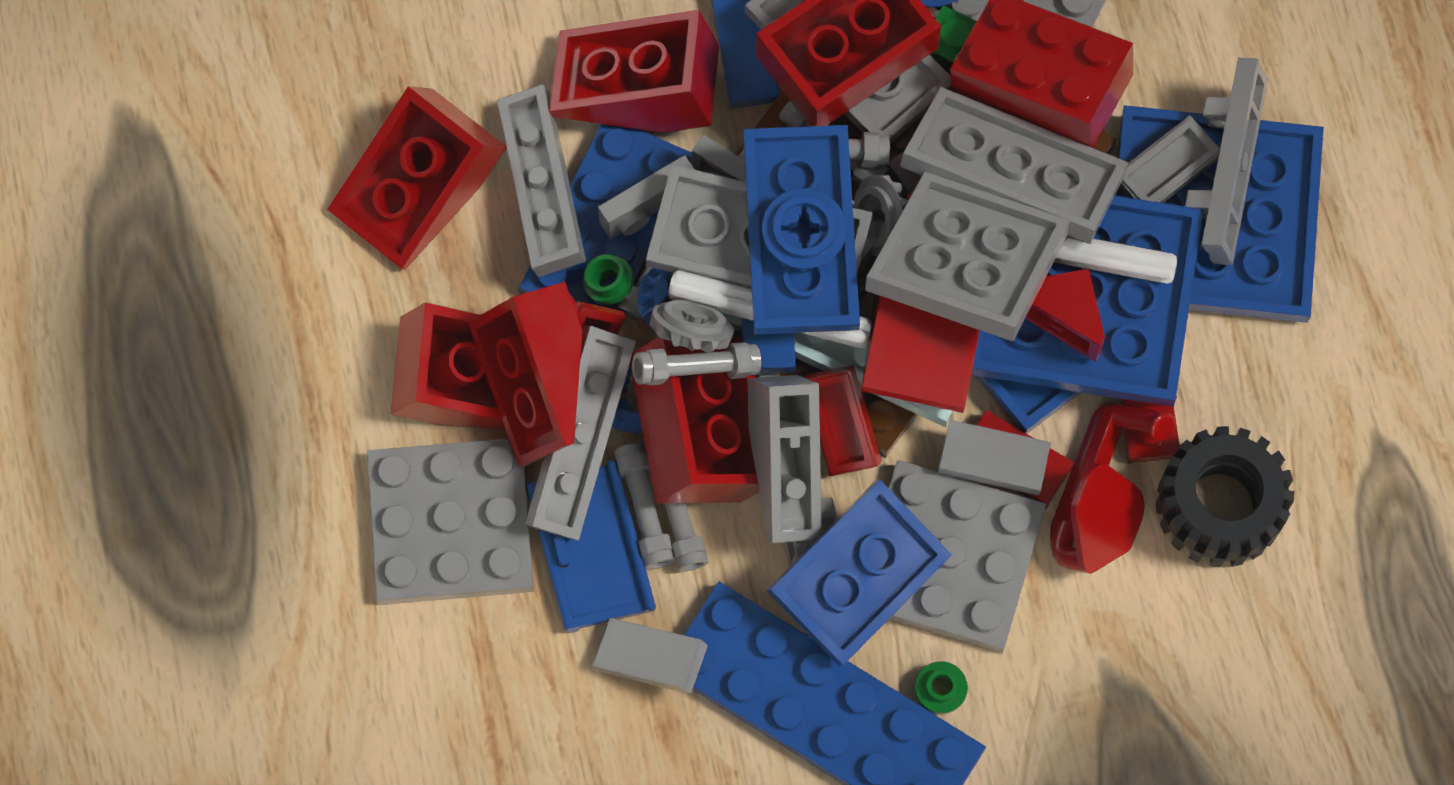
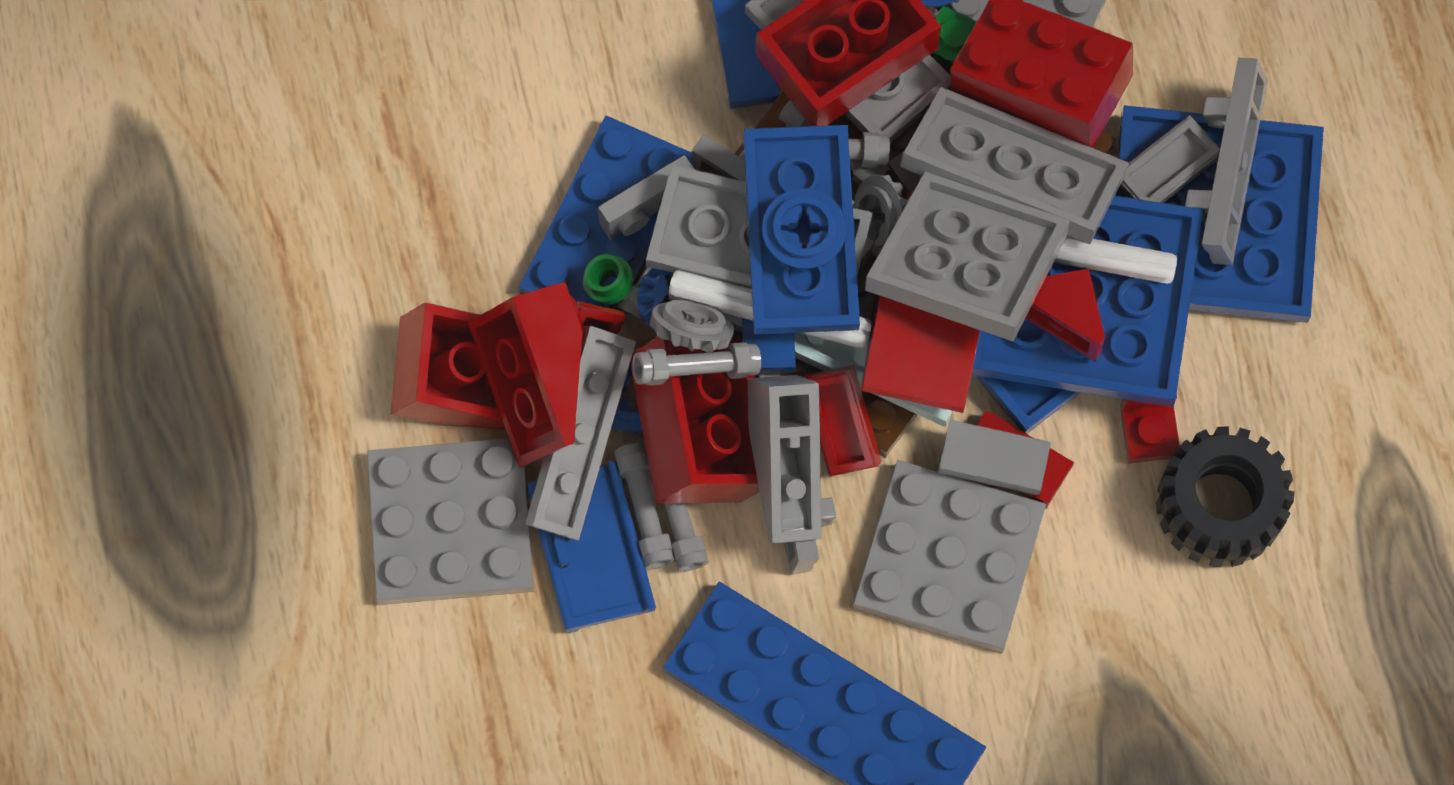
(415, 175): red slope -> none
(541, 181): light grey plate -> none
(638, 73): red slope -> none
(650, 655): light grey tile -> none
(859, 572): blue plate -> none
(941, 703): green plate -> none
(1098, 504): red piece -> none

